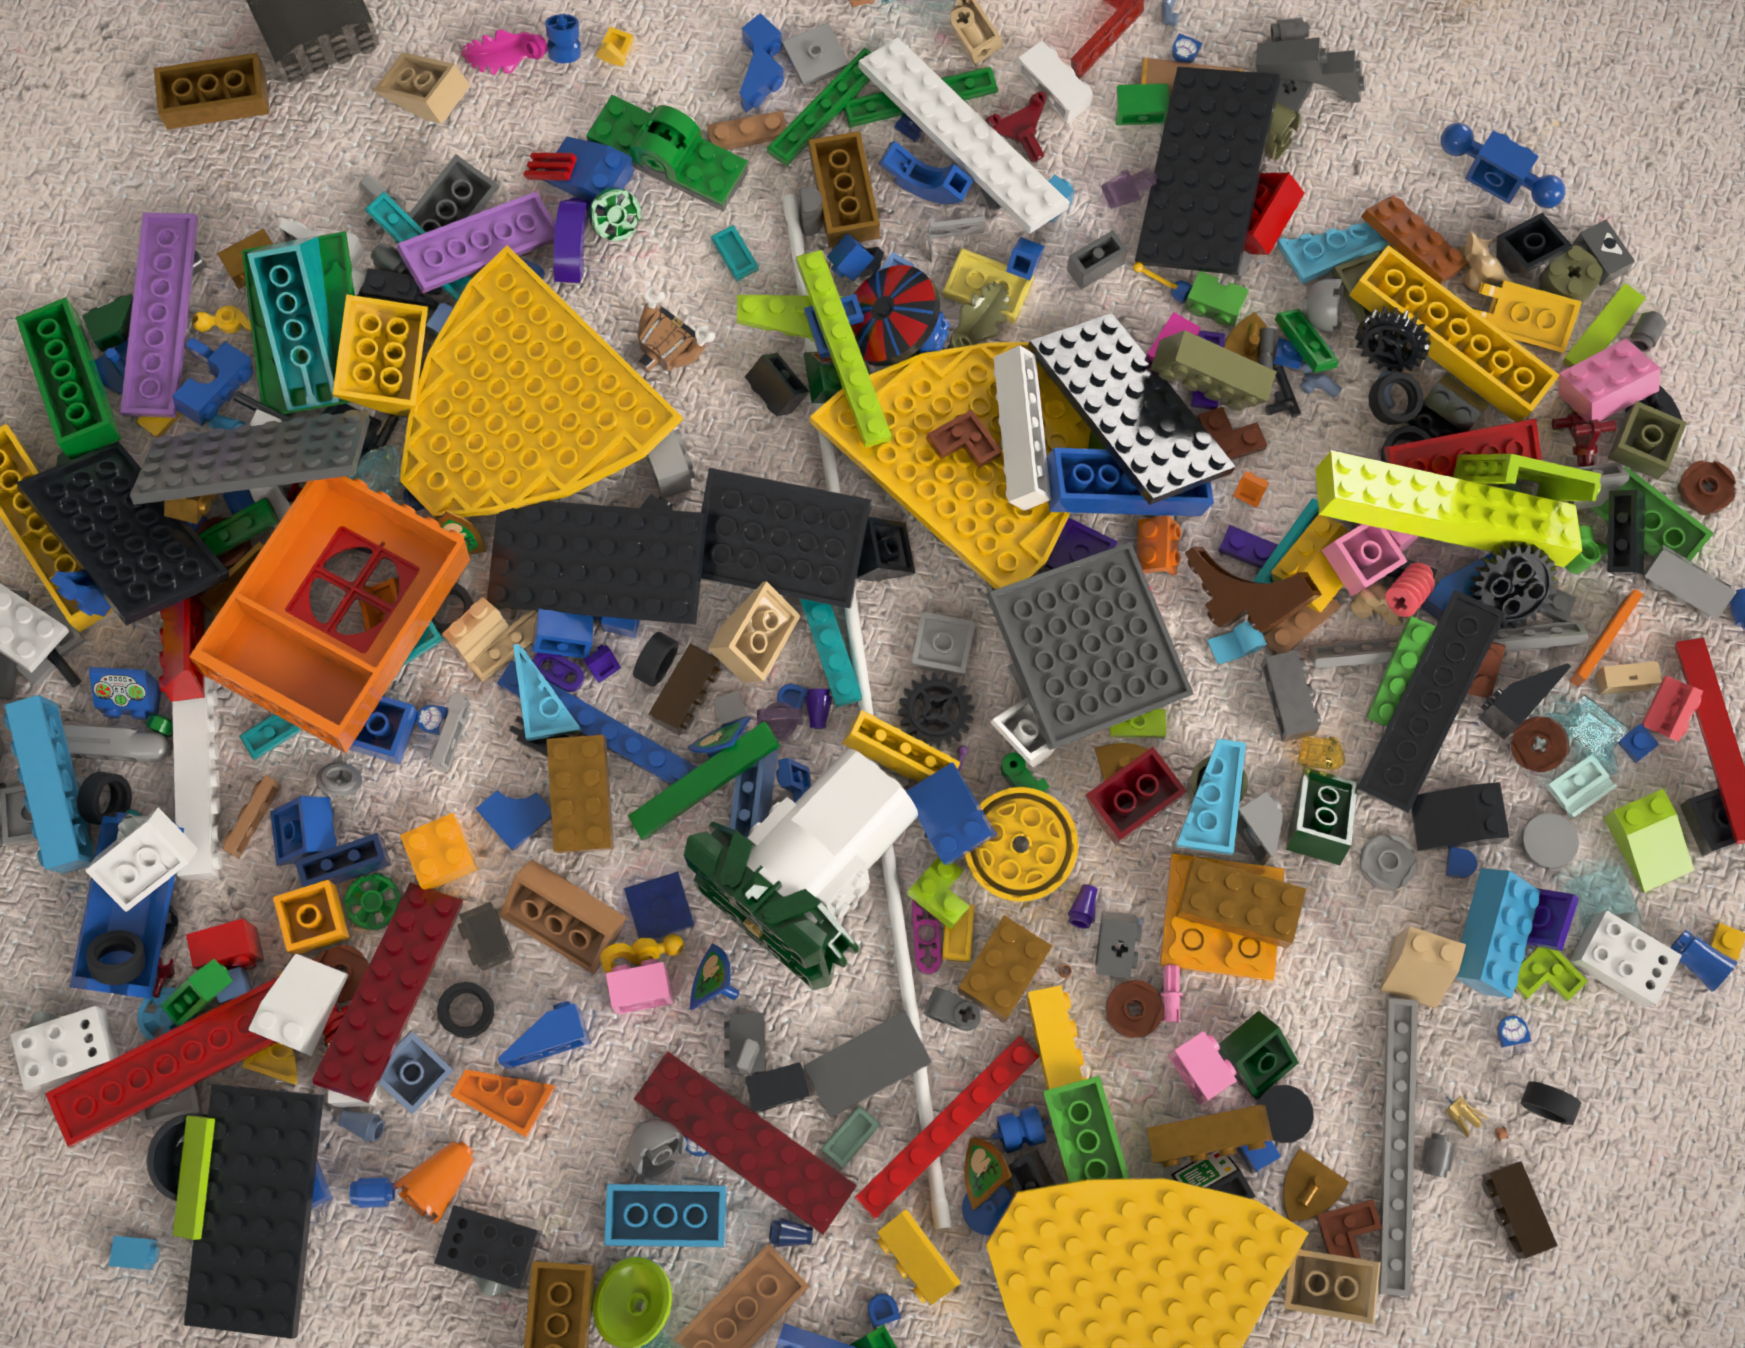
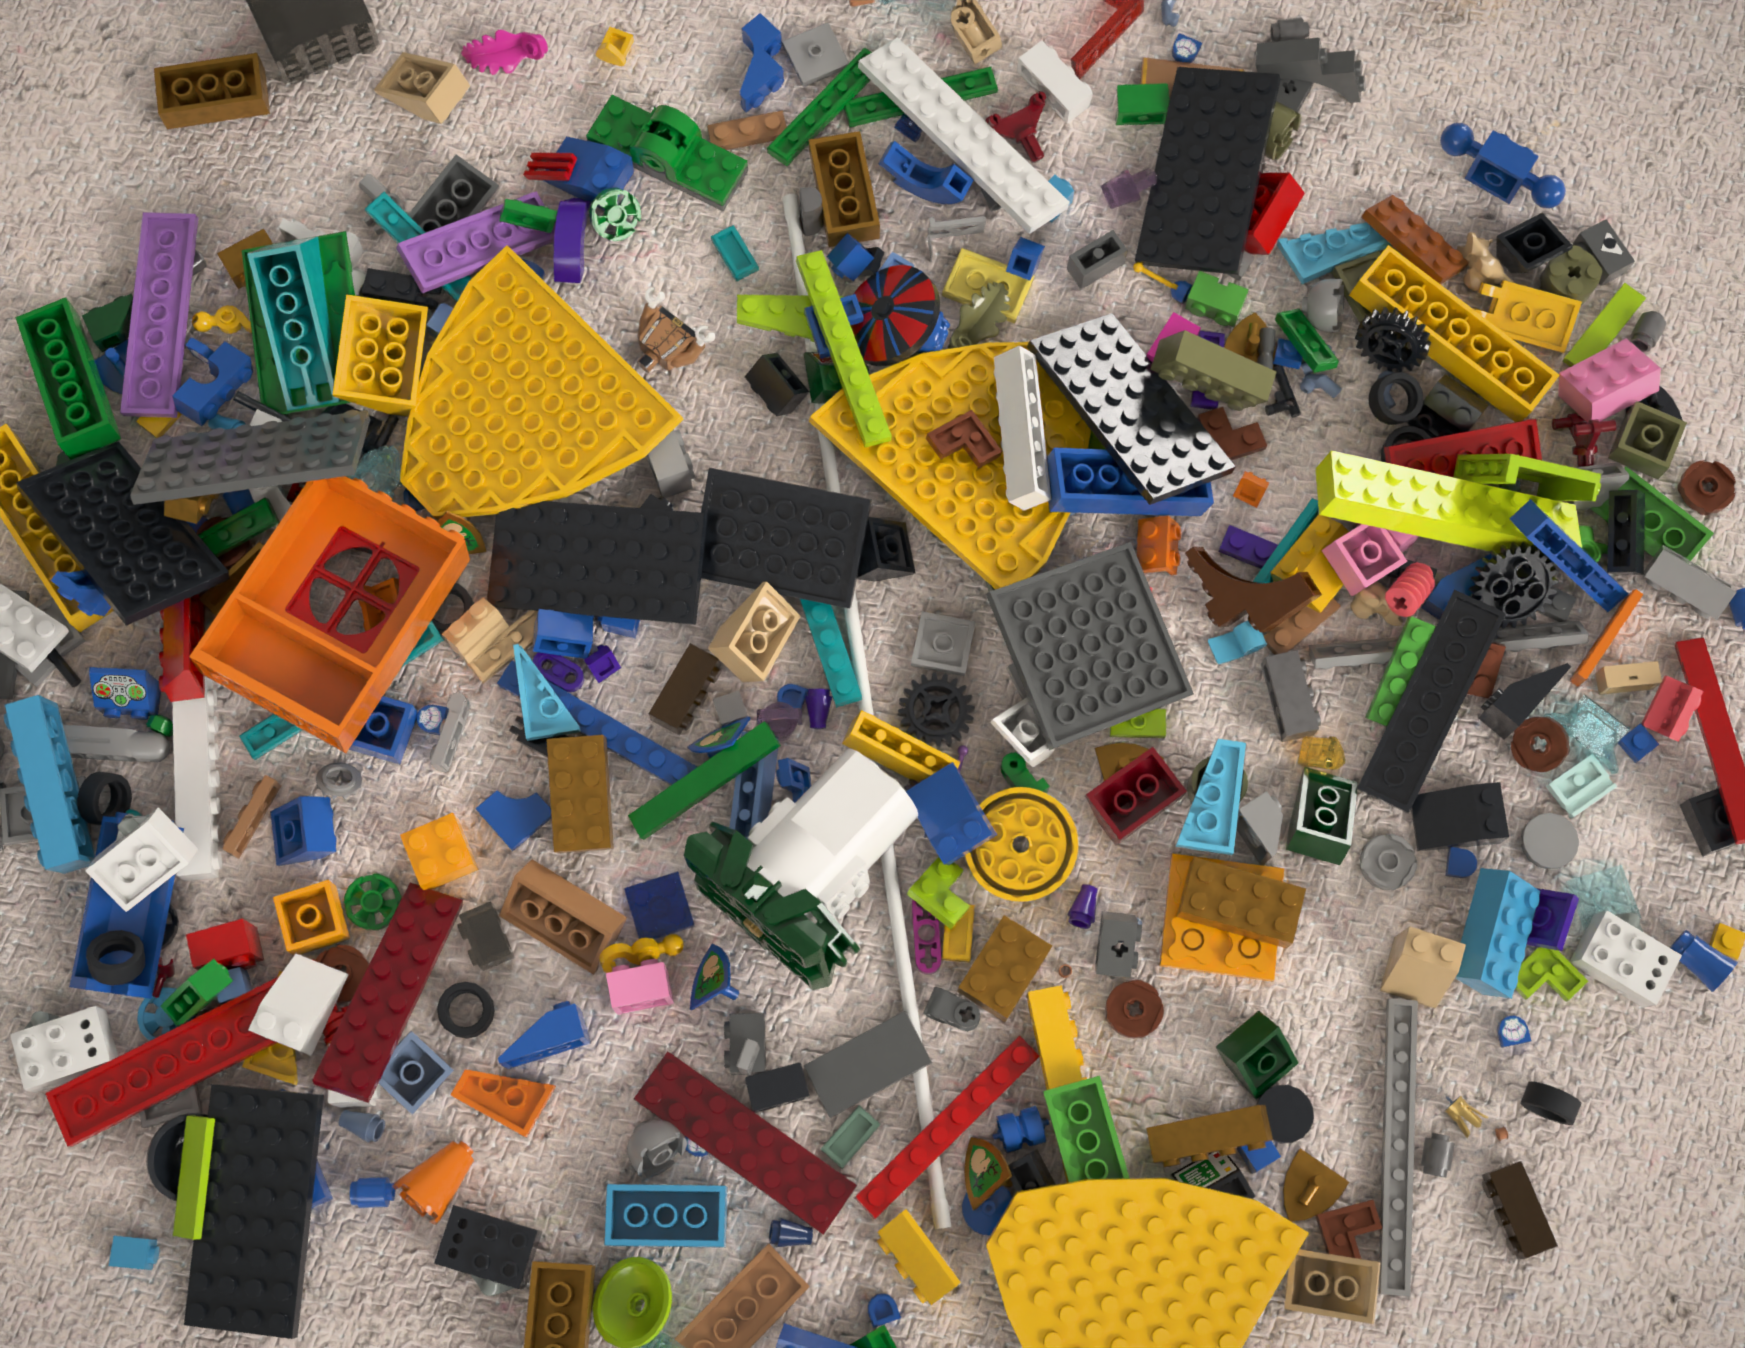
(344, 861): dark blue brick -> none
(388, 259): flat silver brick -> none
(528, 215): none -> green plate
(563, 38): blue wheel -> none
(655, 659): black tyre -> none
(1077, 543): dark purple plate -> none
(1171, 994): bright pink axle -> none
(1202, 1067): bright pink brick -> none
(1568, 555): none -> blue slope
(1650, 840): slope -> none

